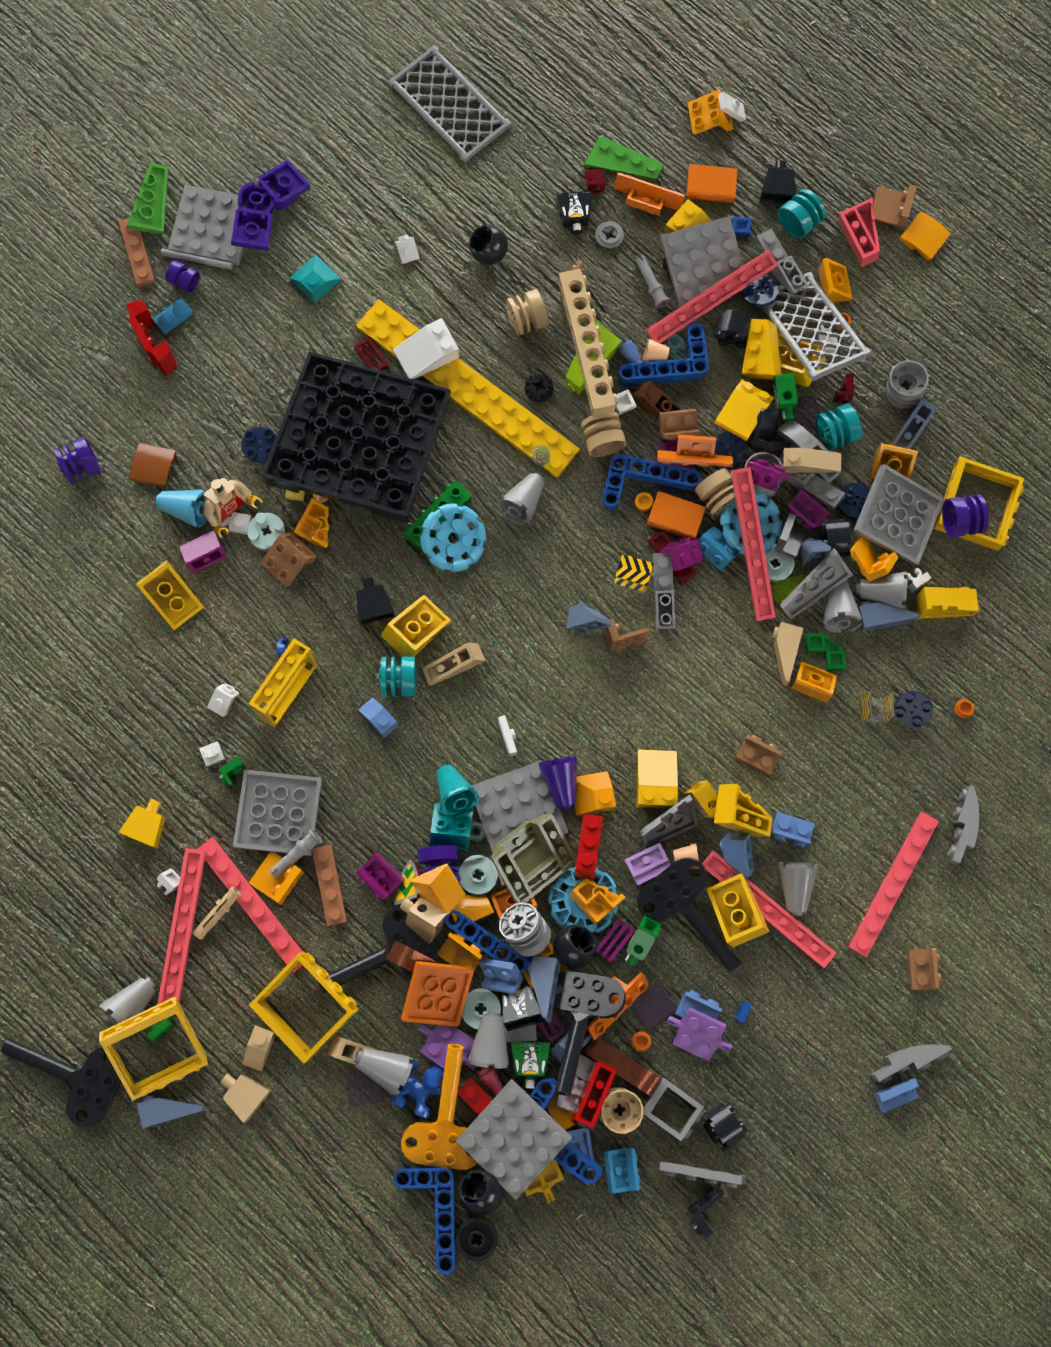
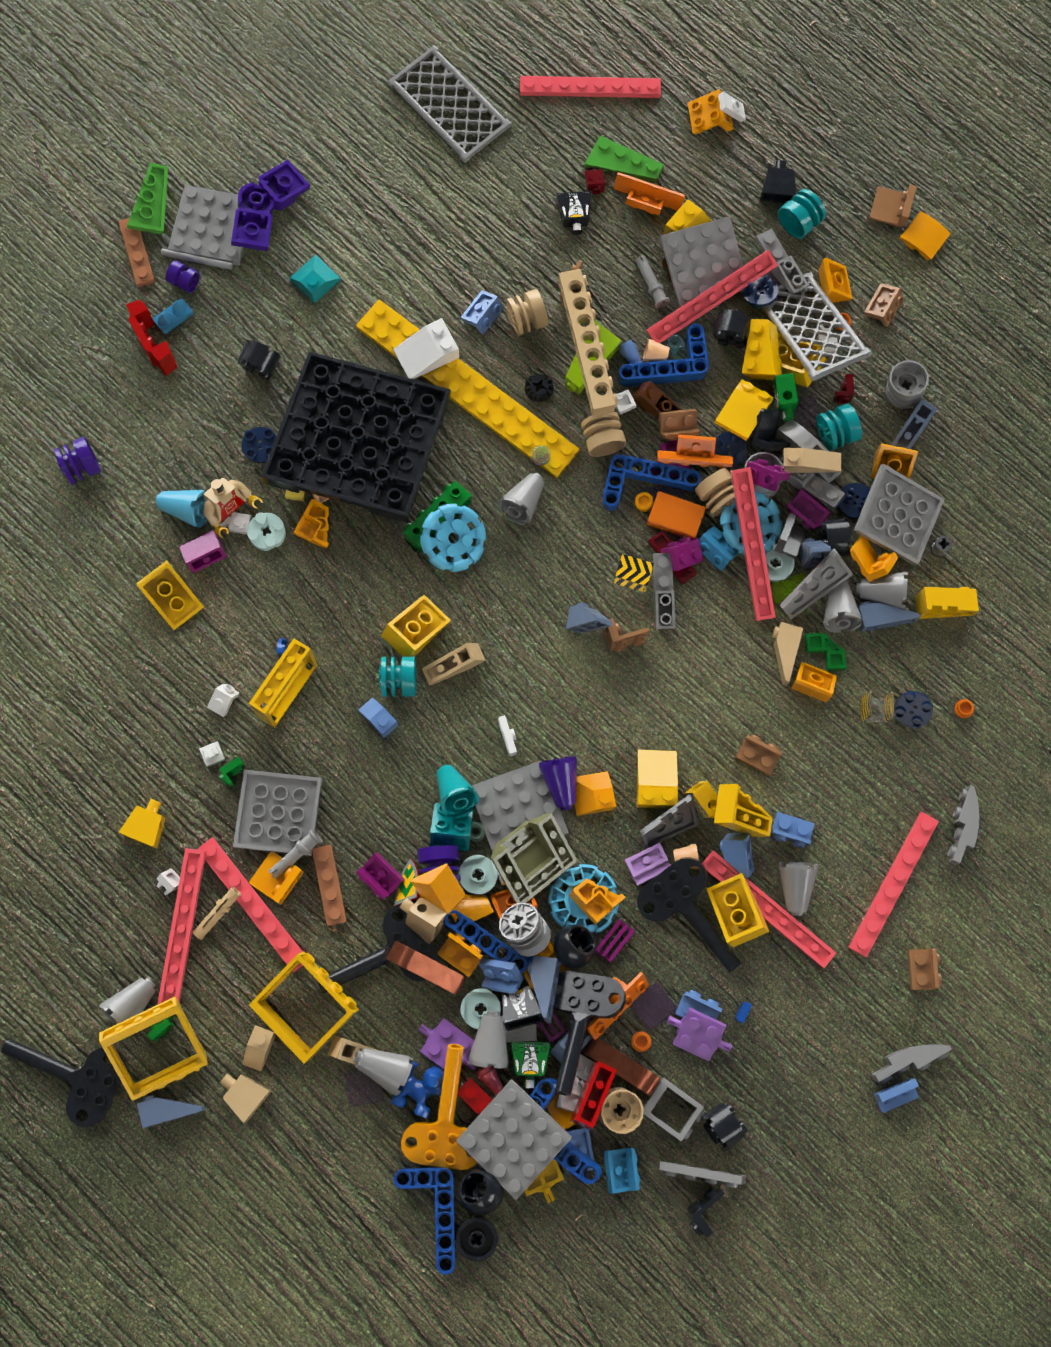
(152, 465): dark orange slope -> none
(258, 358): none -> black brick
(287, 558): medium nougat bracket -> none
(362, 344): dark red tile -> none
(373, 603): black torso -> none
(407, 249): white bracket -> none
(437, 994): orange plate -> none
(483, 311): none -> medium blue bracket
(488, 244): black wheel -> none
(588, 847): red brick -> none
(590, 86): none -> coral plate
(606, 228): light grey gear -> none
(642, 940): green torso -> none
(711, 183): orange piece -> none
(742, 226): blue tile -> none
(861, 232): coral wedge -> none
(884, 303): none -> medium nougat bracket
(919, 581): white tile -> none
(945, 543): none -> dark grey bush
(965, 515): dark purple wheel -> none
(997, 476): yellow window -> none

